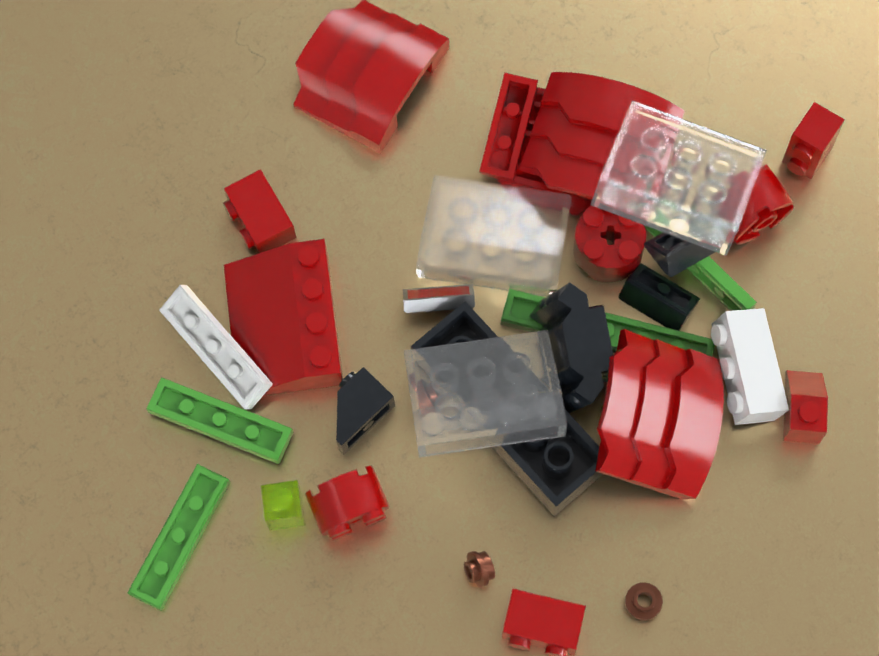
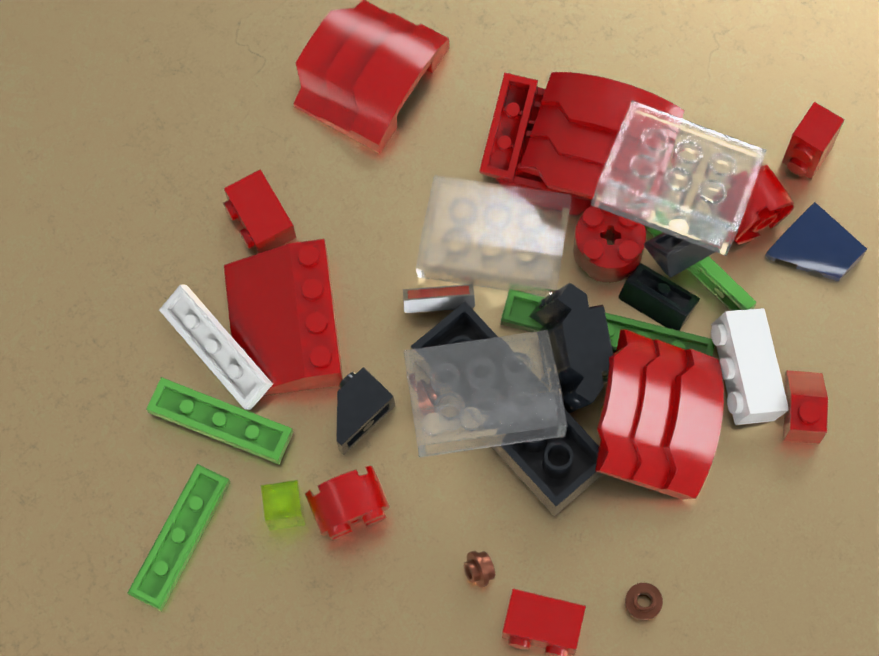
(818, 245): none -> dark blue slope

